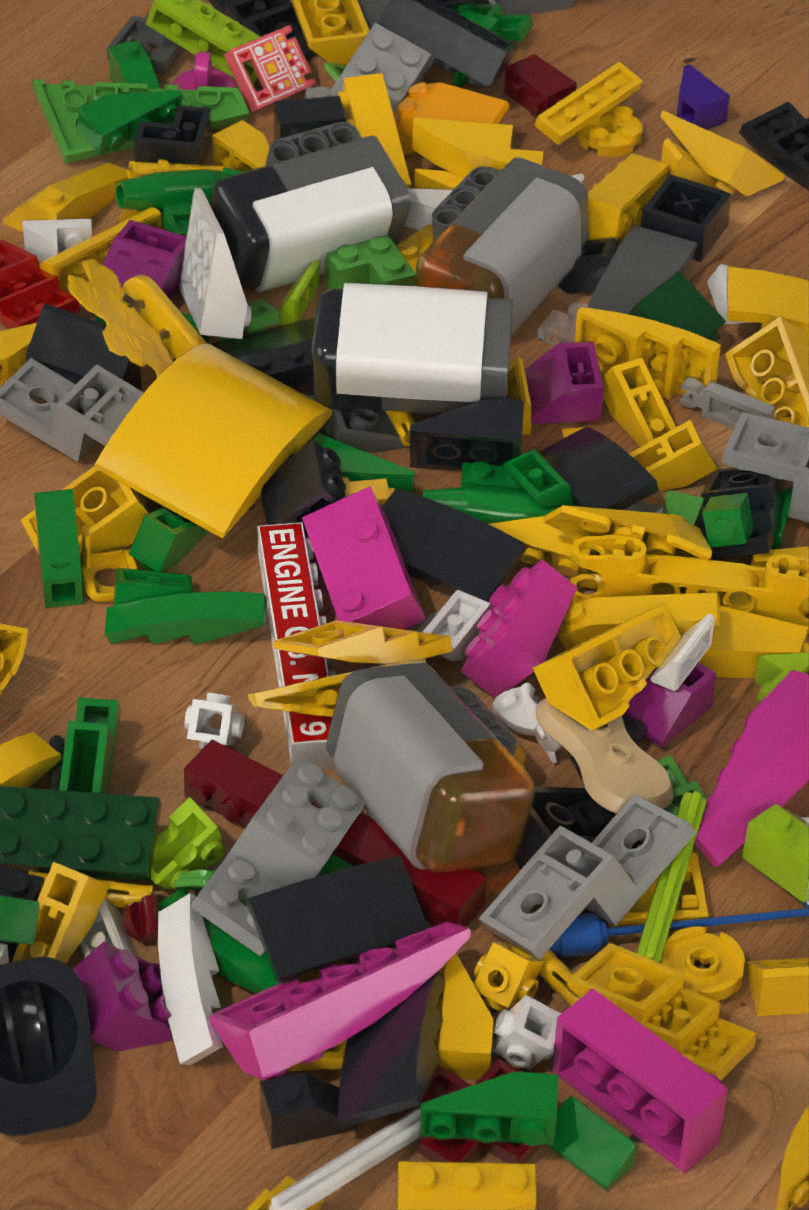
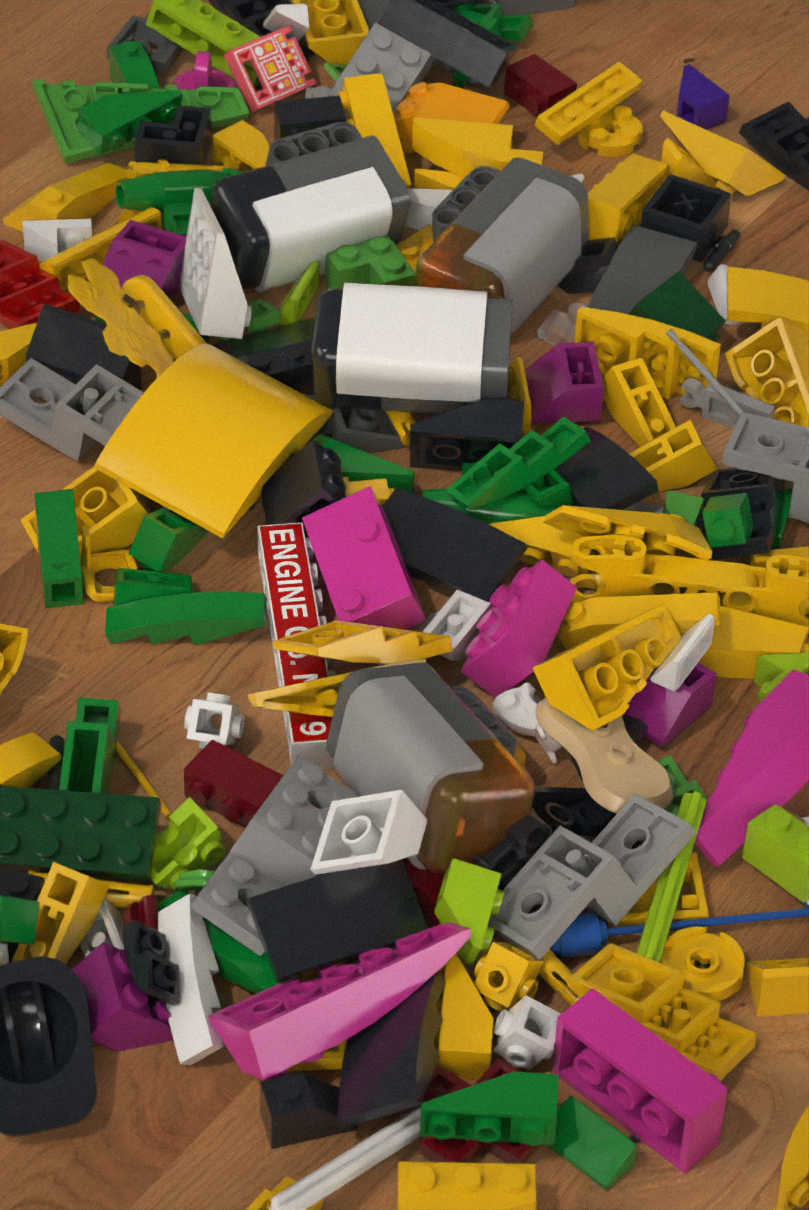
(141, 778): none -> yellow axle
(148, 963): none -> black slope
(294, 15): none -> white slope
(369, 832): none -> white slope
(468, 899): none -> lime slope
(512, 469): none -> green slope
(515, 847): none -> black piece
(709, 377): none -> light grey piece
(722, 247): none -> black piece

